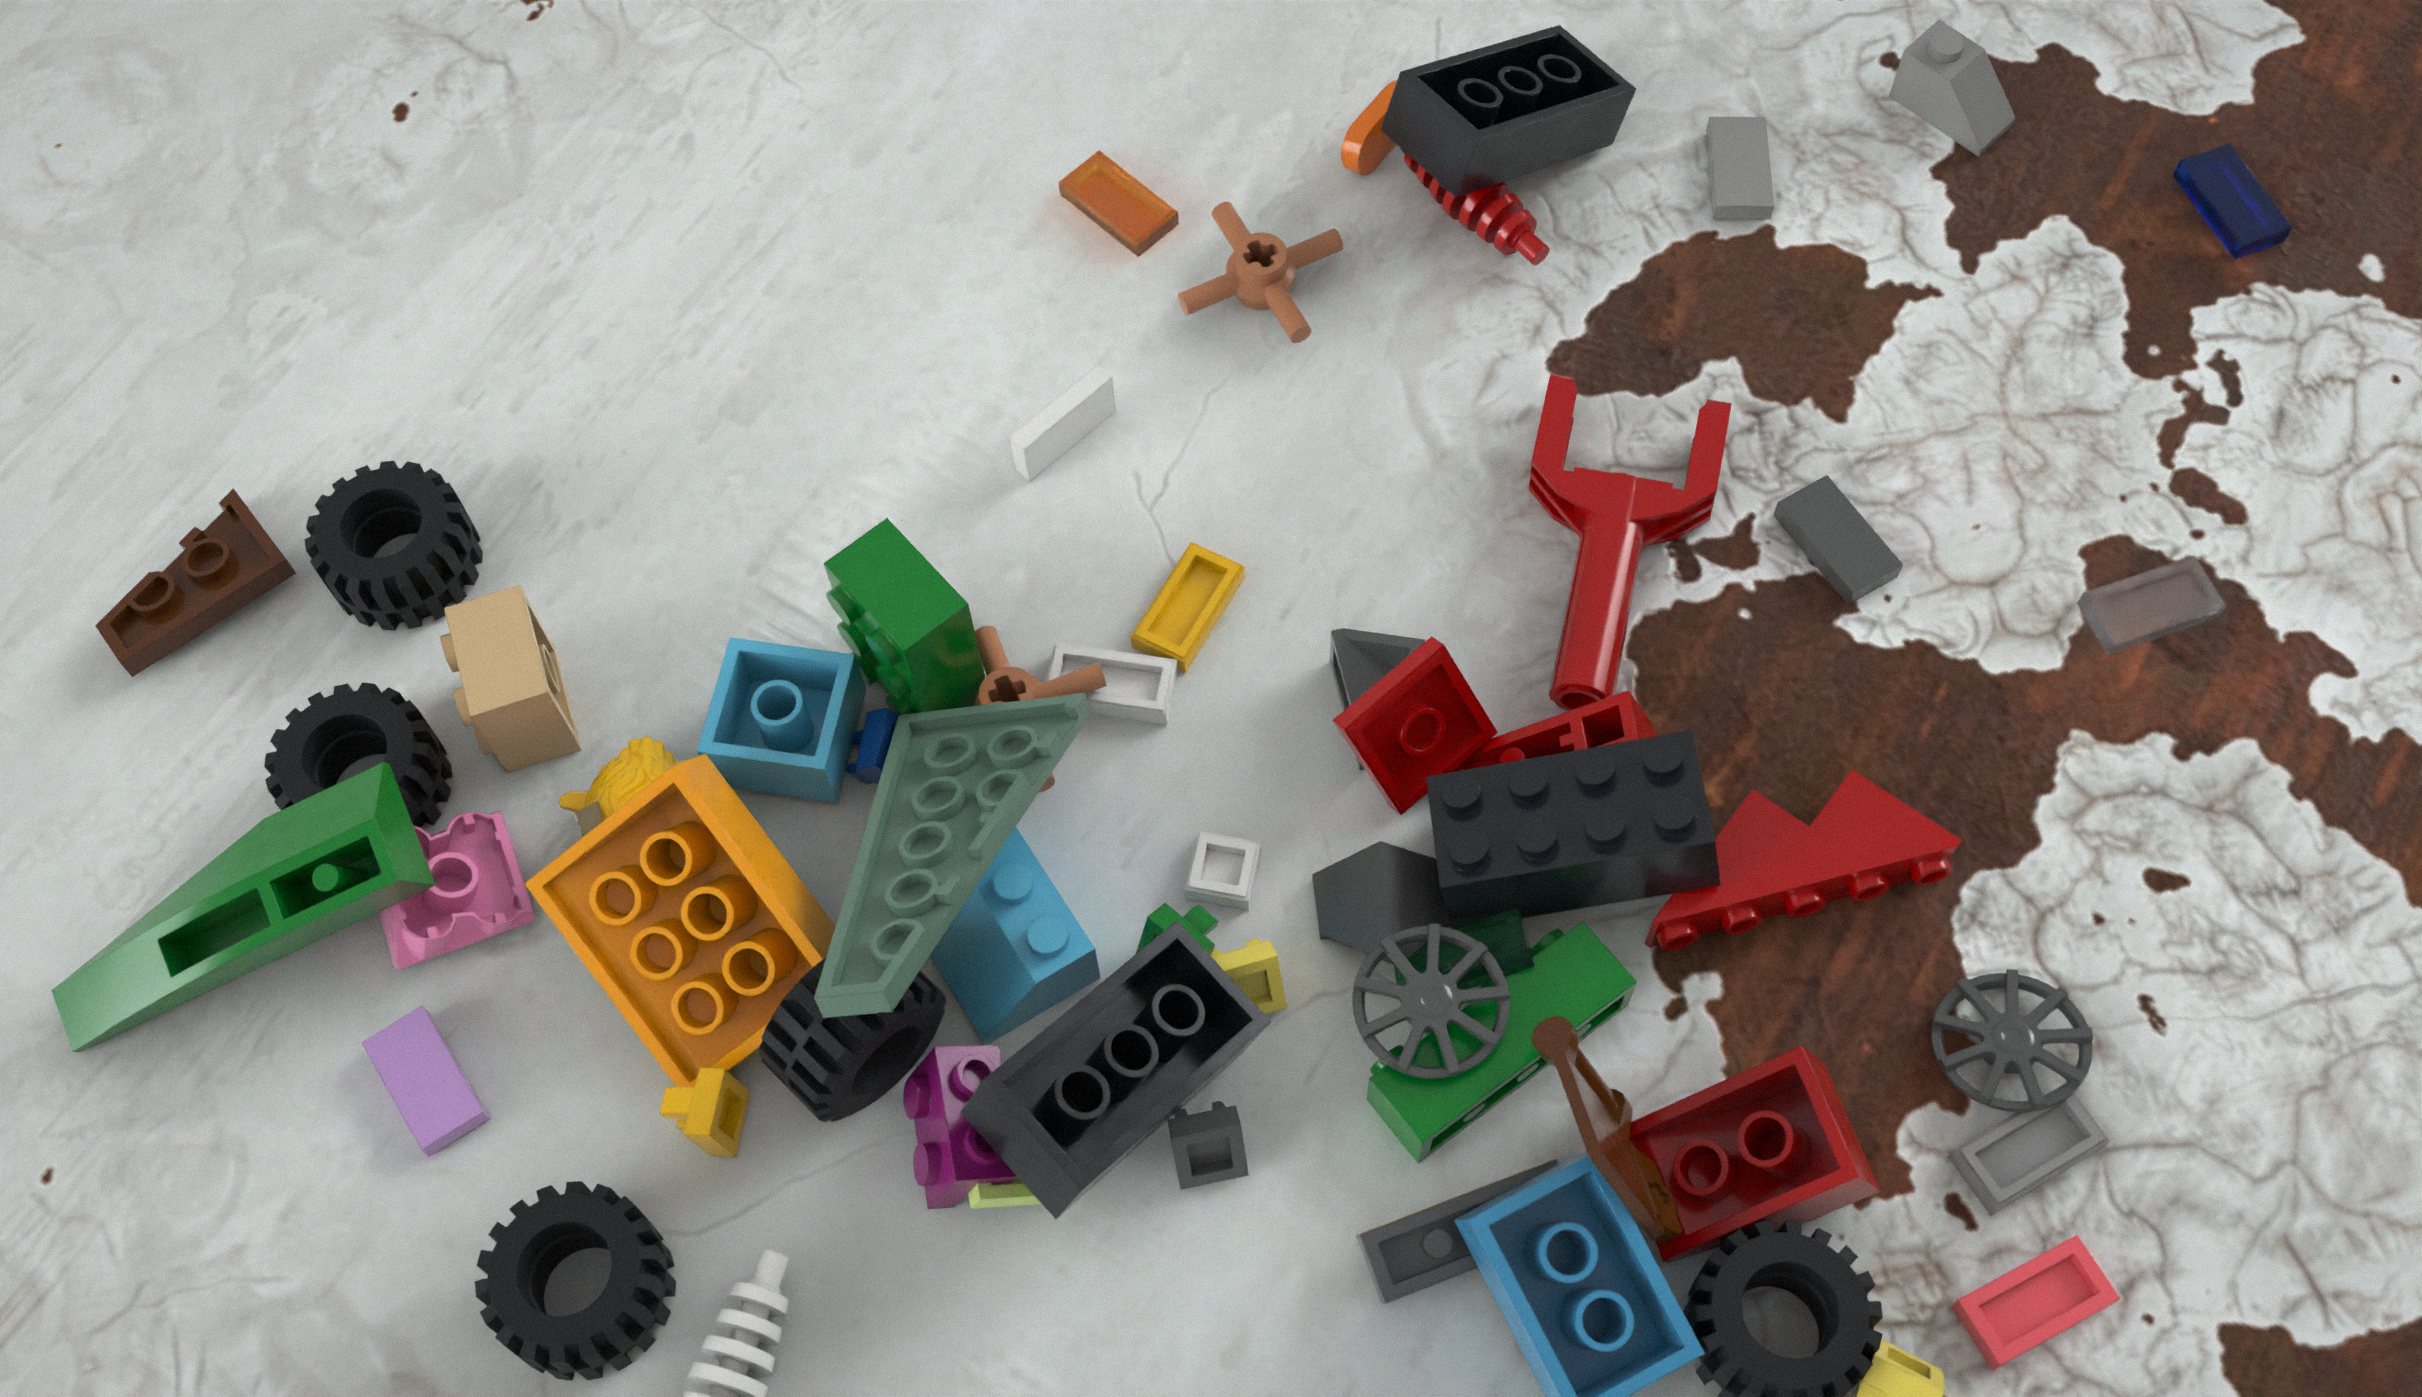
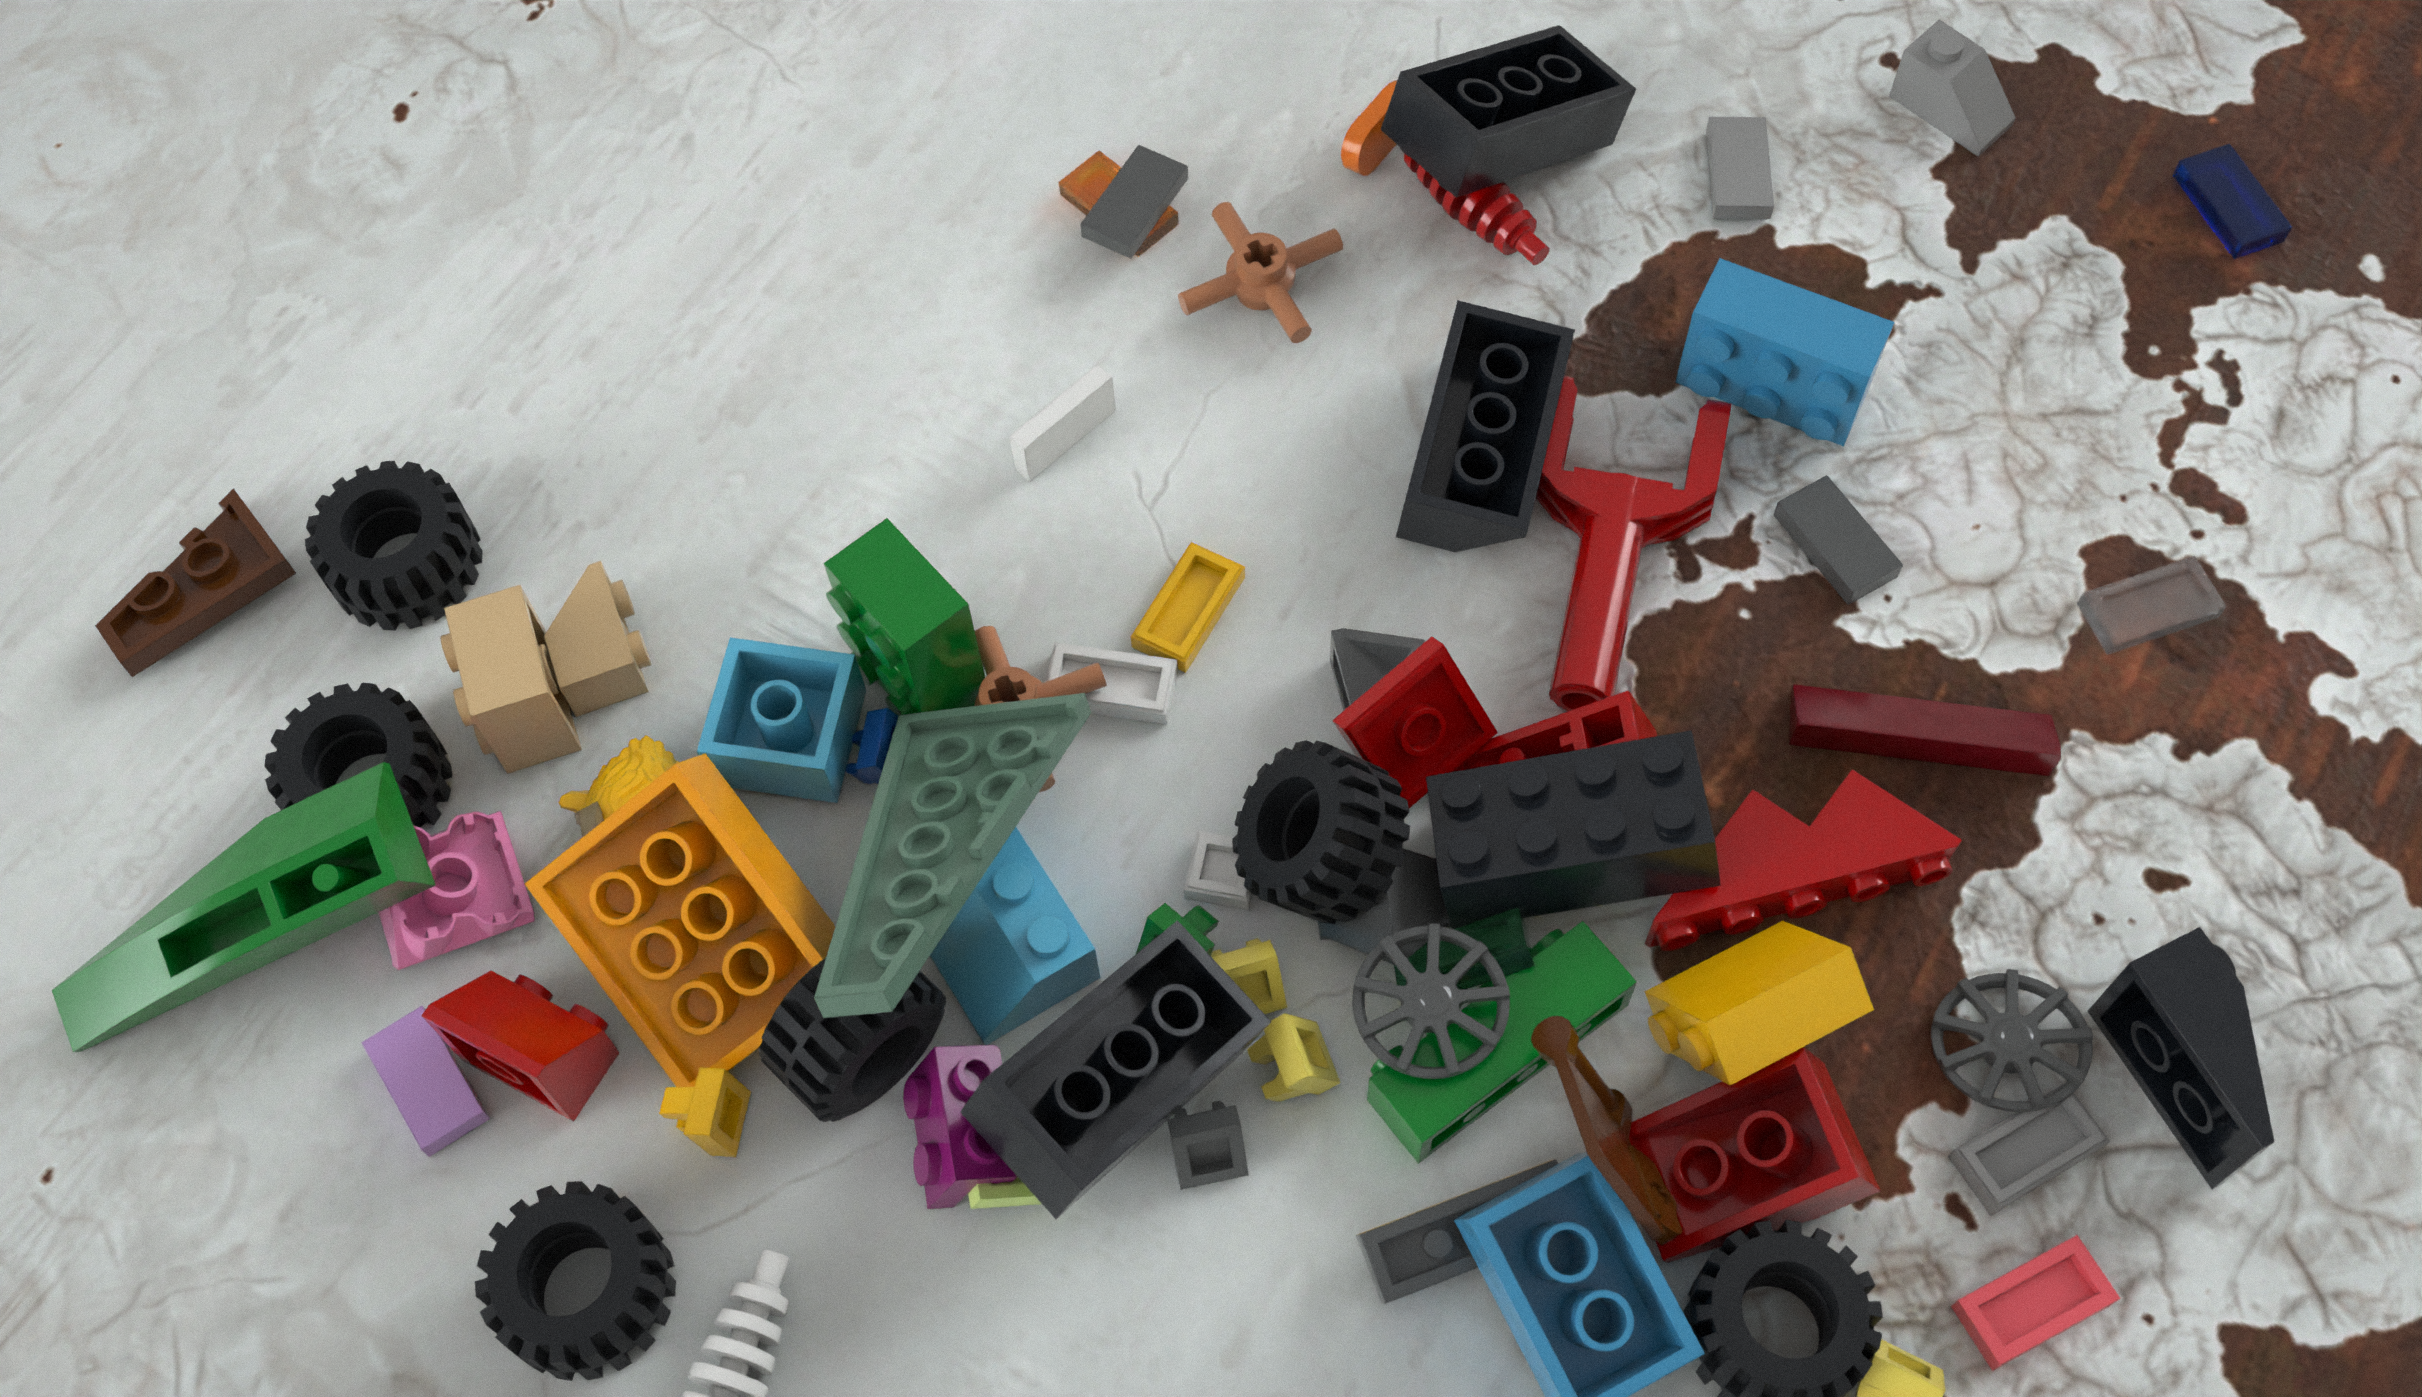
(526, 1039): none -> red slope
(592, 646): none -> tan slope
(1134, 201): none -> dark grey tile
(1300, 1056): none -> light yellow tile
(1321, 832): none -> black tyre
(1486, 430): none -> black slope
(1757, 1001): none -> yellow brick
(1782, 351): none -> dark azure brick
(1923, 730): none -> dark red slope
(2192, 1049): none -> black slope

